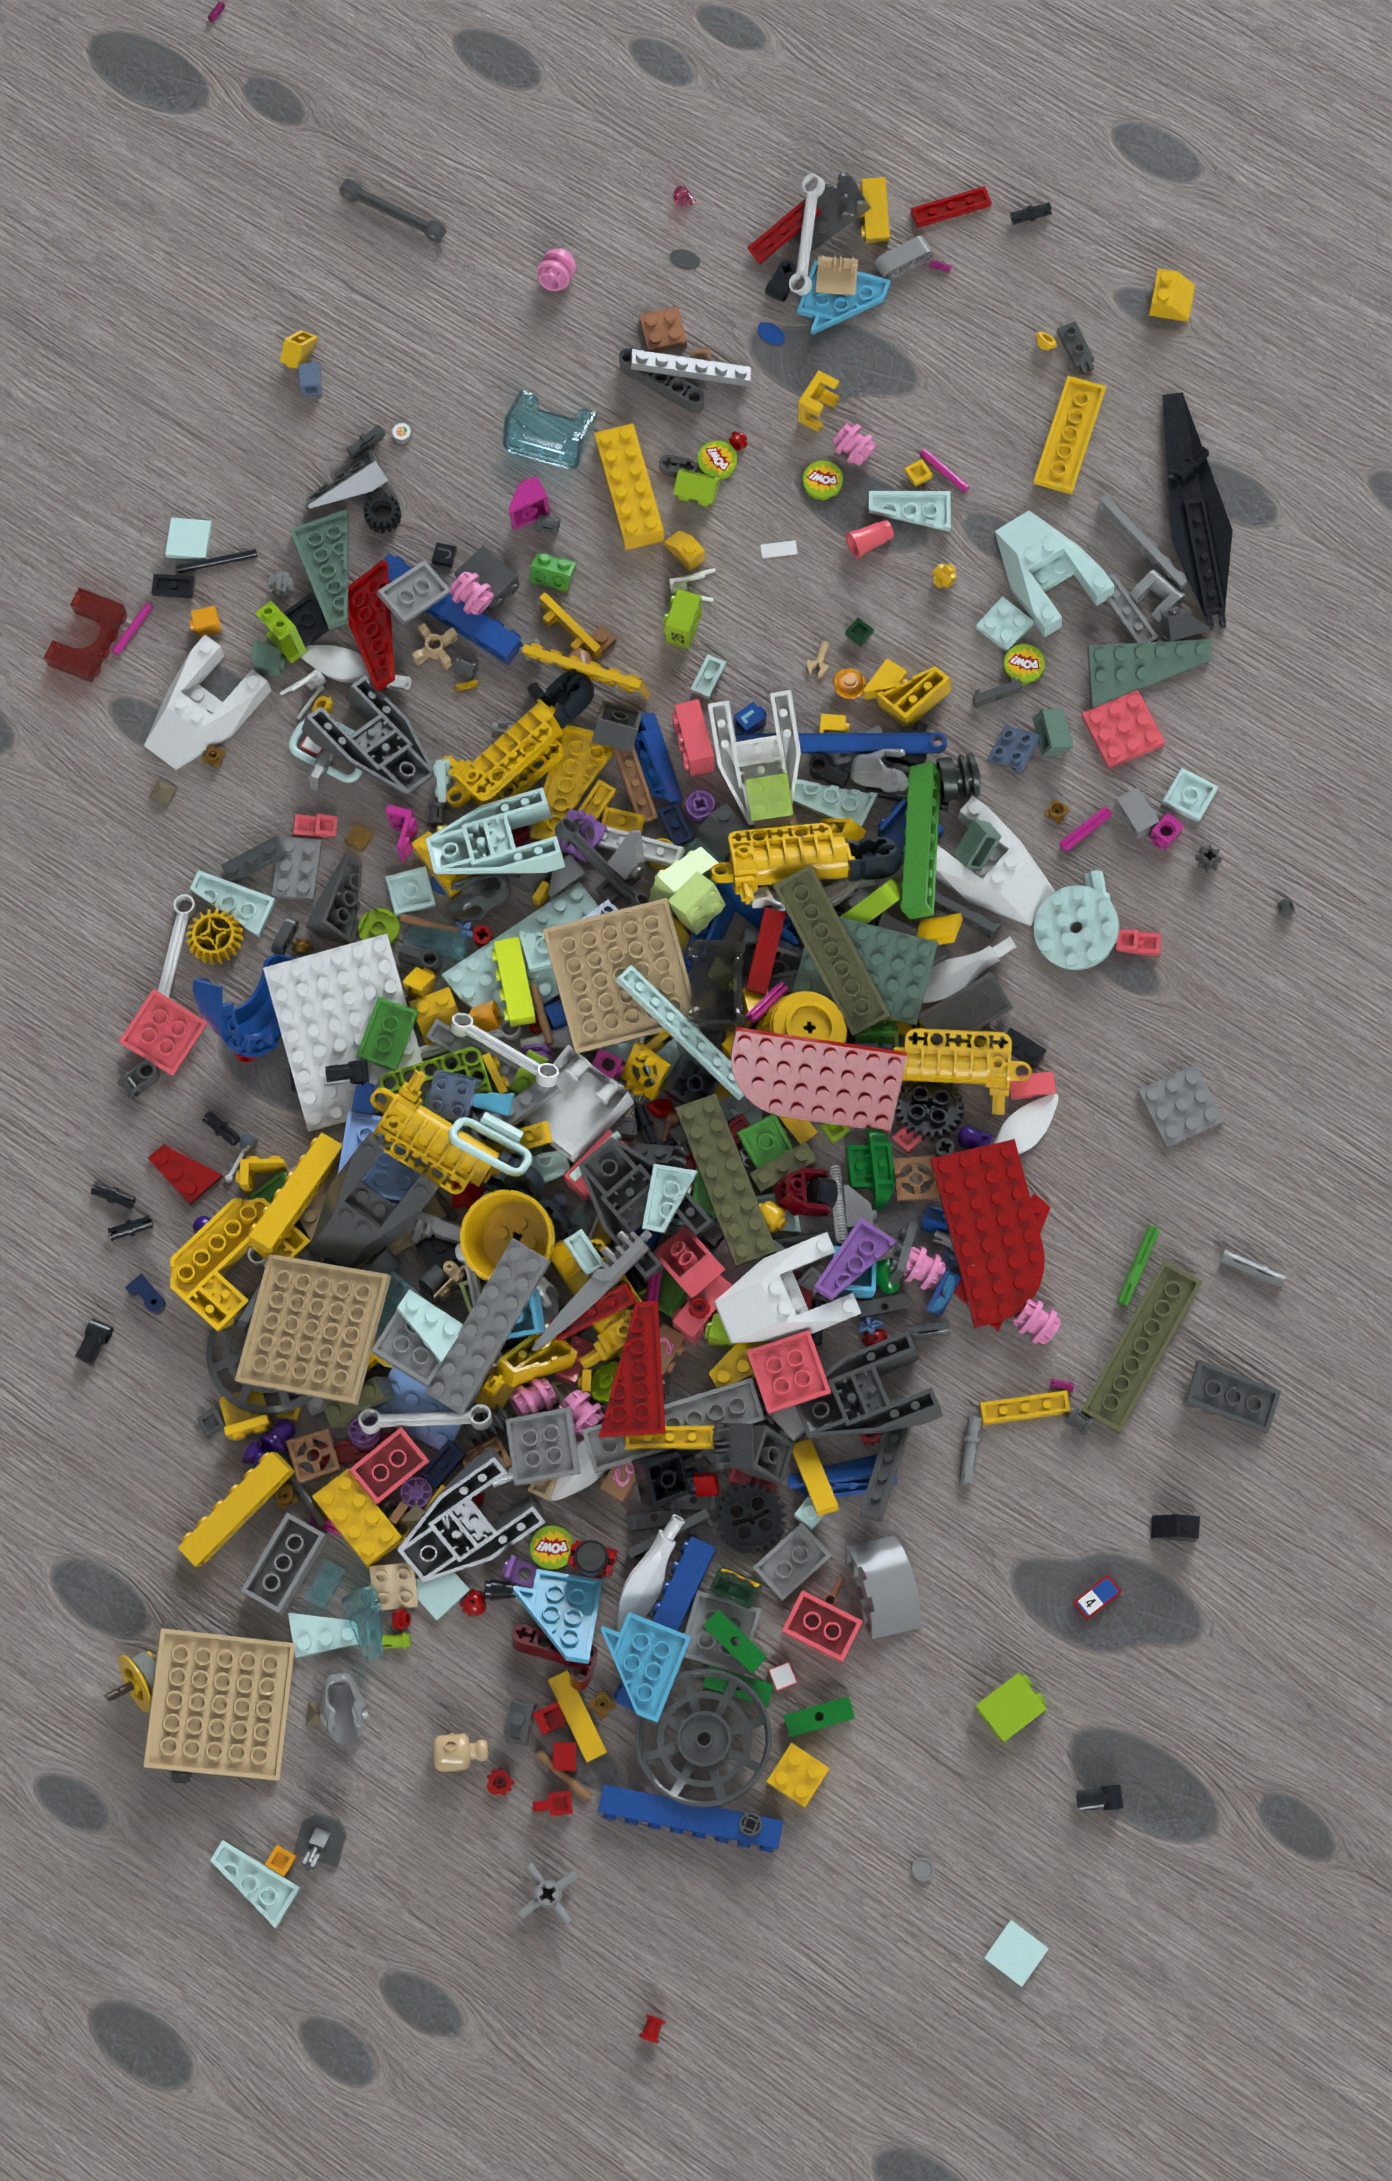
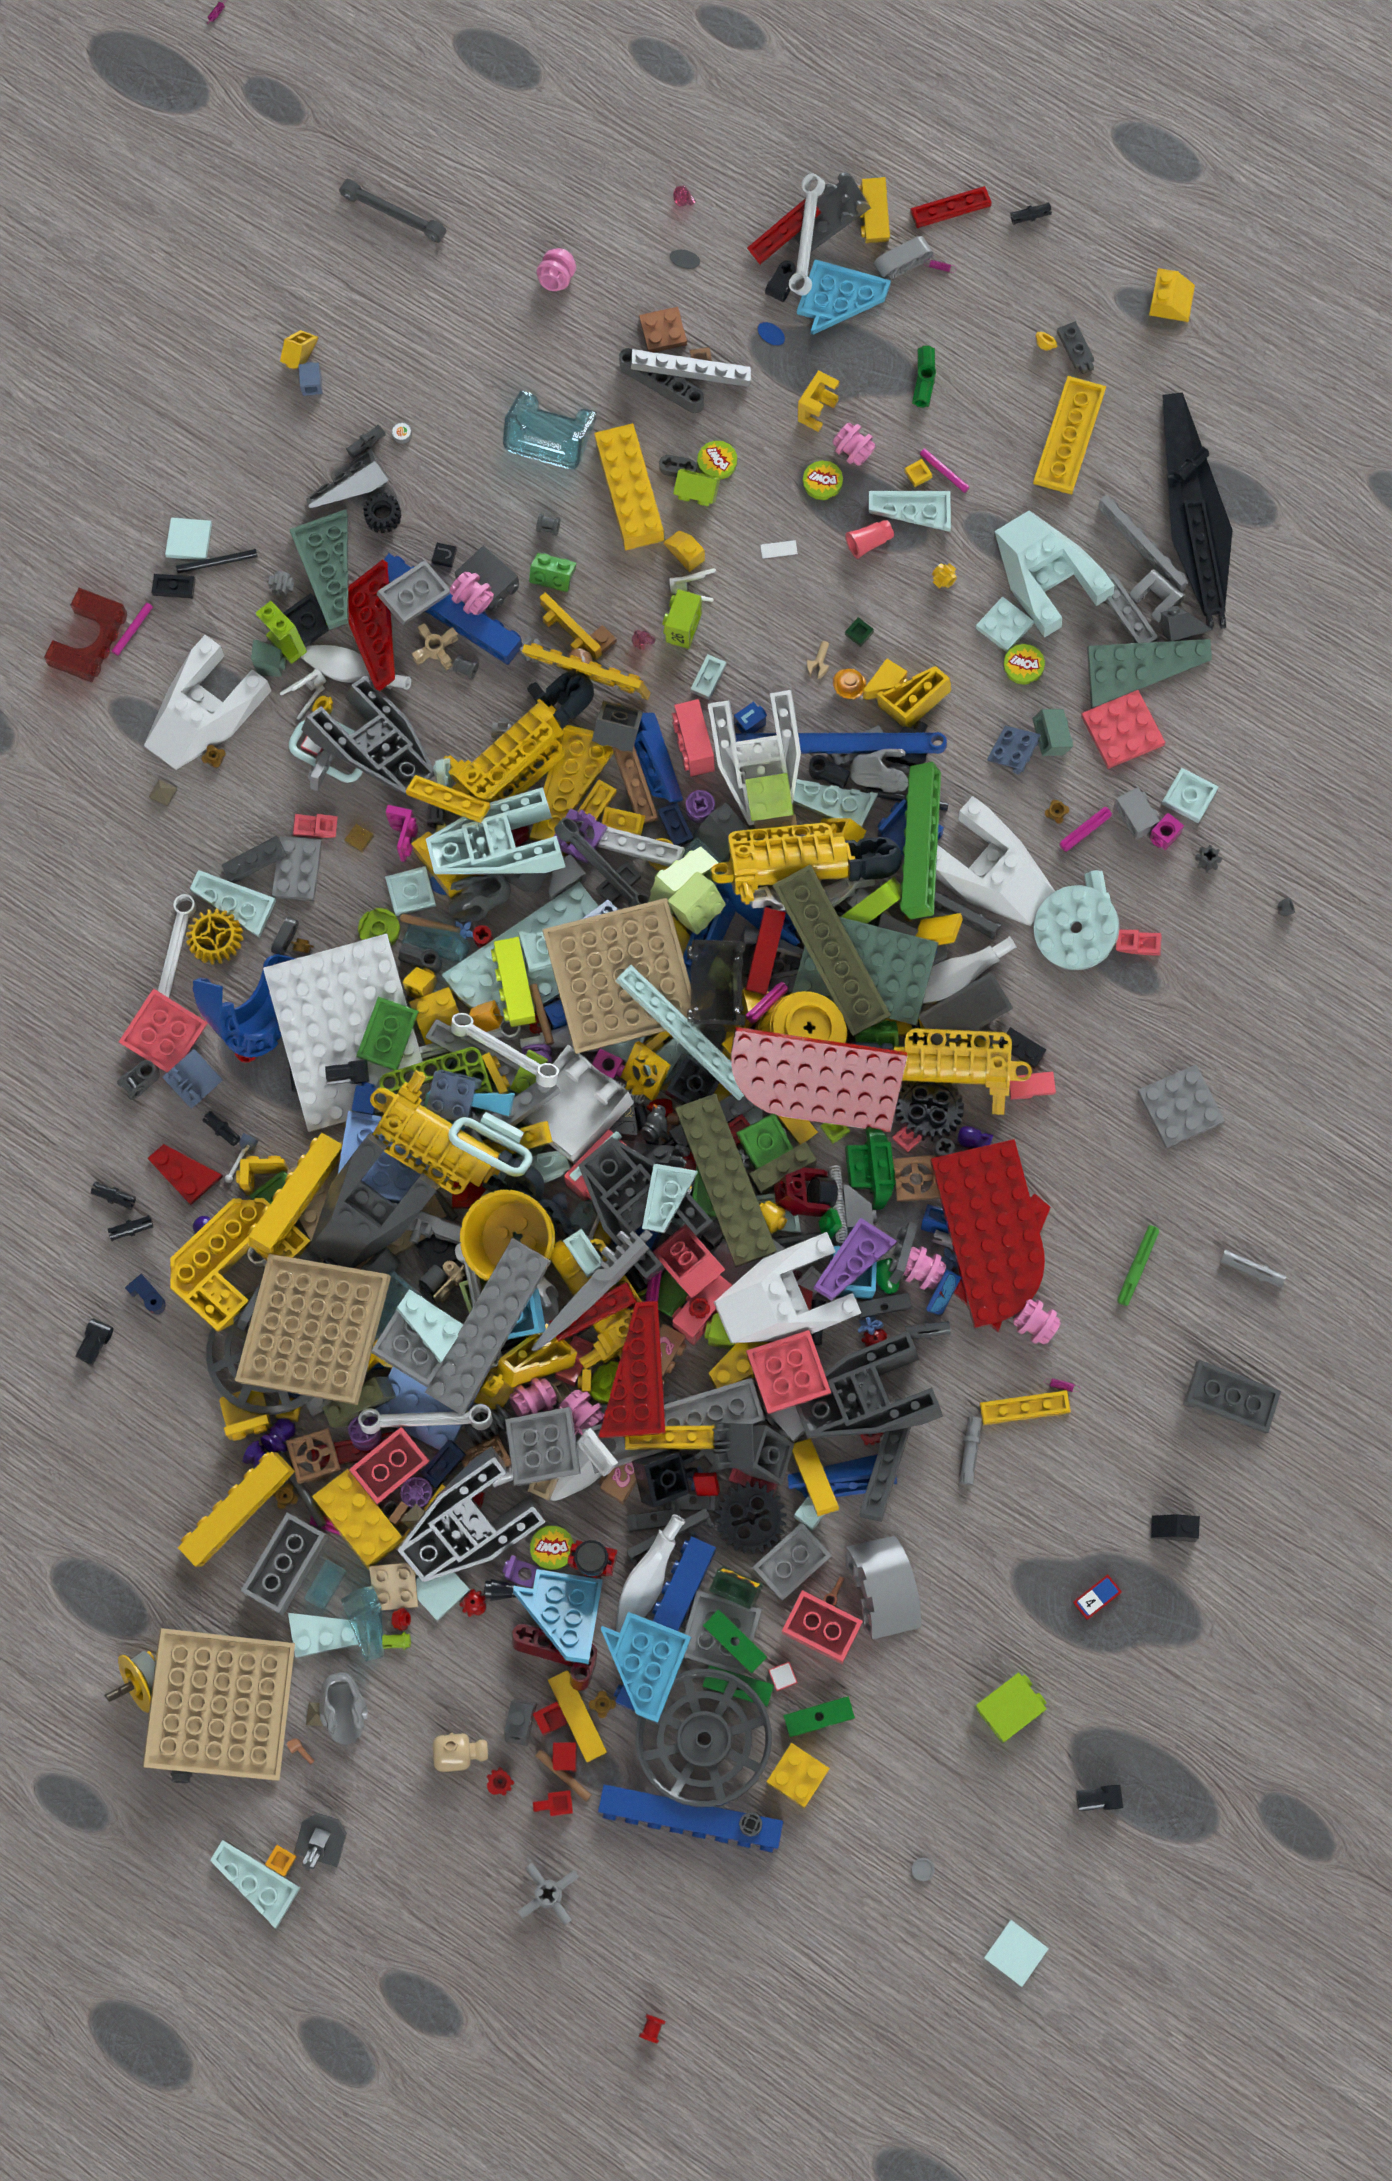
(192, 1078): none -> sand blue hinge
(205, 621): light orange brick -> none
(211, 1422): dark grey tile -> none
(296, 1745): none -> nougat hand
(336, 909): dark grey wedge -> none
(448, 799): none -> yellow tile
(466, 685): yellow piece -> none
(528, 503): dark pink slope -> none
(541, 894): yellow tile -> none
(597, 1452): none -> white tile
(629, 856): light grey slope -> none
(641, 638): none -> clear pink plate
(656, 1125): none -> dark grey animal
(738, 440): red plate -> none
(830, 1222): none -> green plate
(833, 724): yellow brick -> none
(836, 275): tan hinge -> none
(924, 386): none -> green piece
(959, 777): pearl dark grey wheel -> none
(977, 844): sand green brick -> none
(997, 693): dark grey piece -> none
(1029, 1123): white animal -> none
(1079, 1421): dark grey bush -> none
(1141, 1347): olive plate -> none

